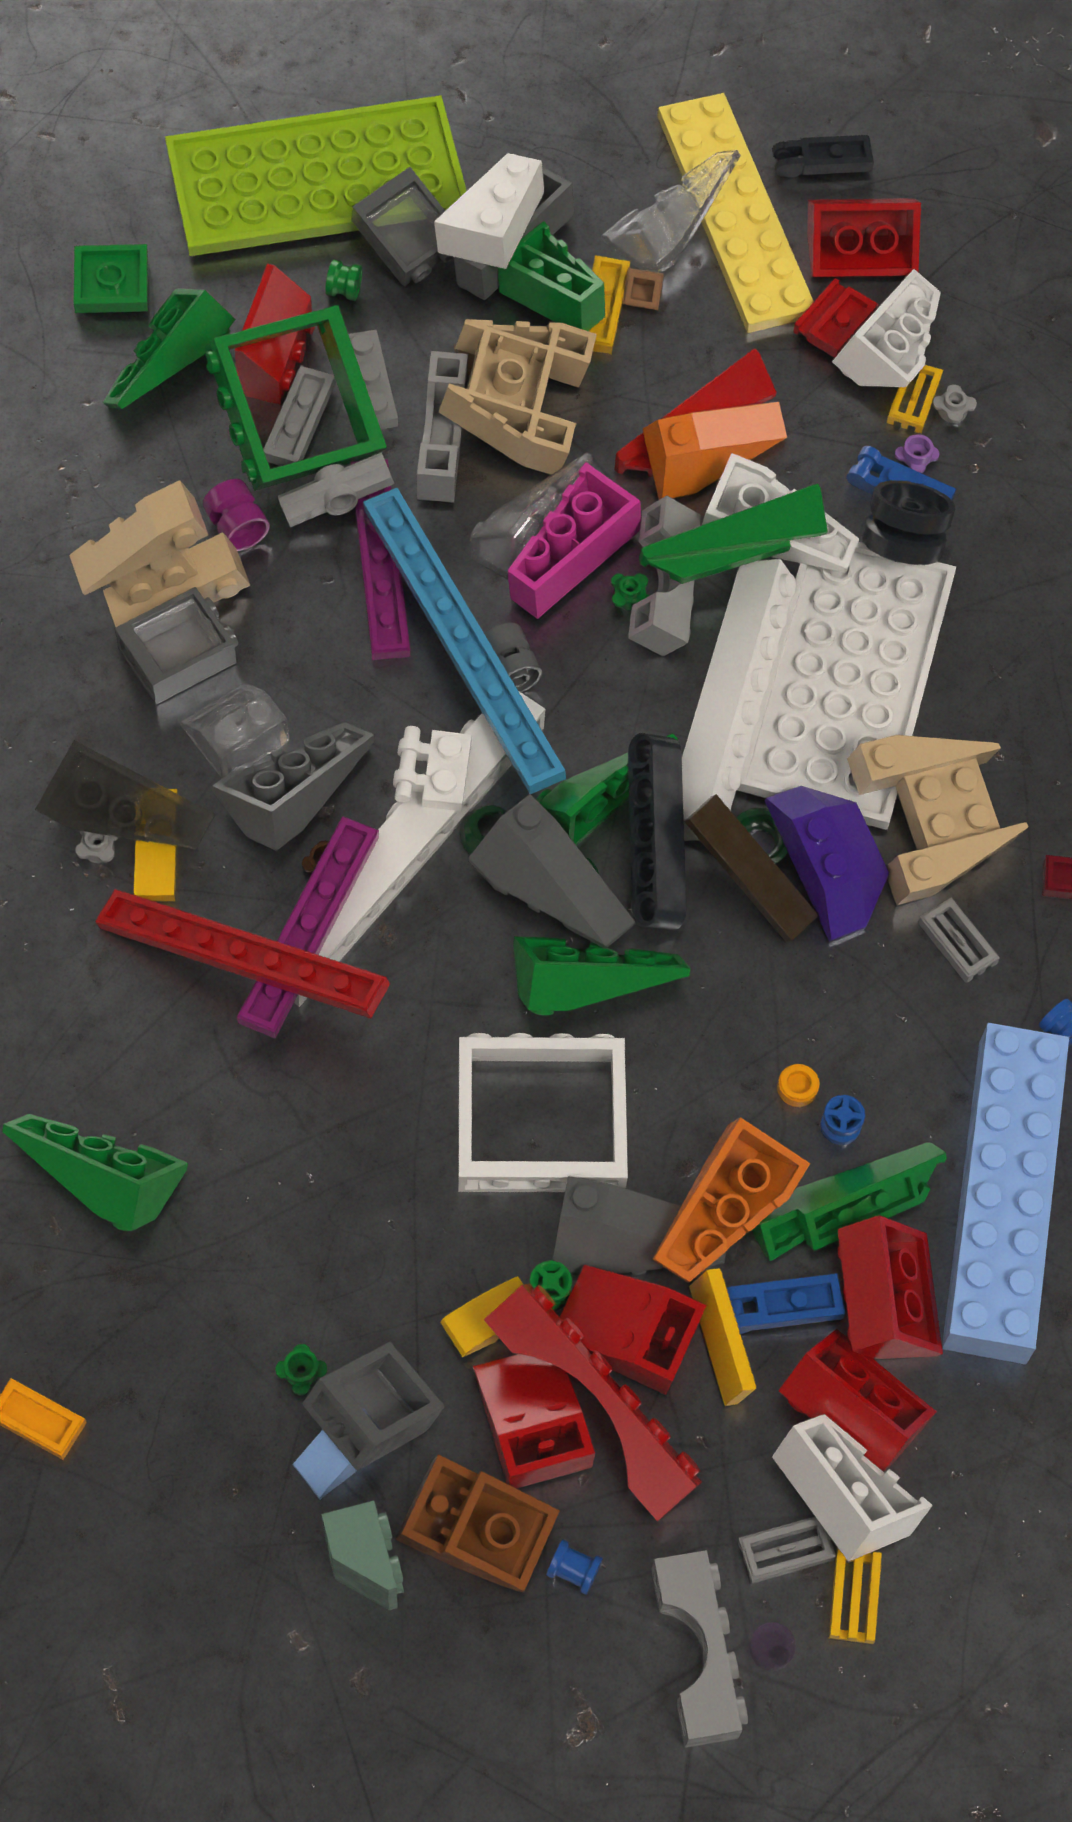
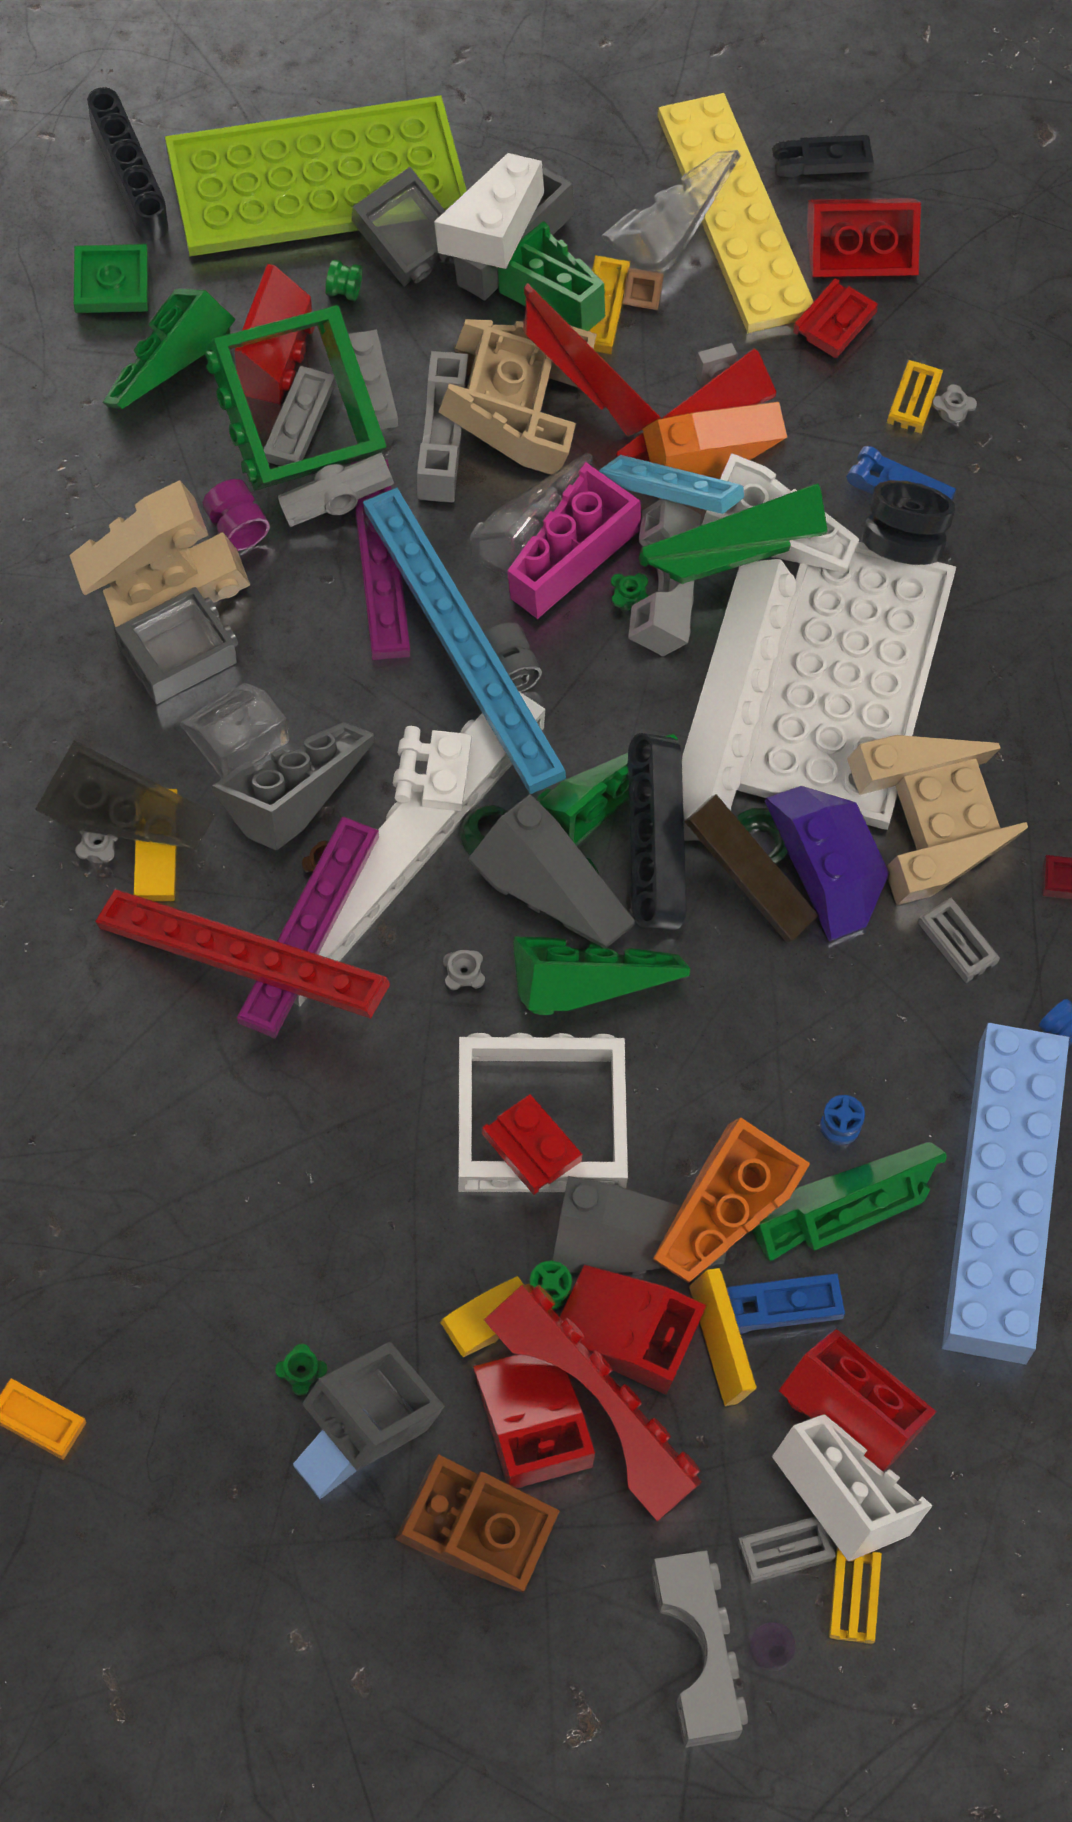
(107, 1178): green wedge -> none
(127, 163): none -> black beam
(359, 1550): sand green slope -> none
(463, 958): none -> light grey plate
(532, 1144): none -> red plate
(574, 1566): blue bush -> none
(584, 365): none -> red wedge
(673, 484): none -> medium azure tile
(713, 362): none -> light grey plate
(798, 1085): light orange tile -> none
(889, 1290): red slope -> none
(894, 339): white wedge -> none
(921, 445): medium lavender plate -> none

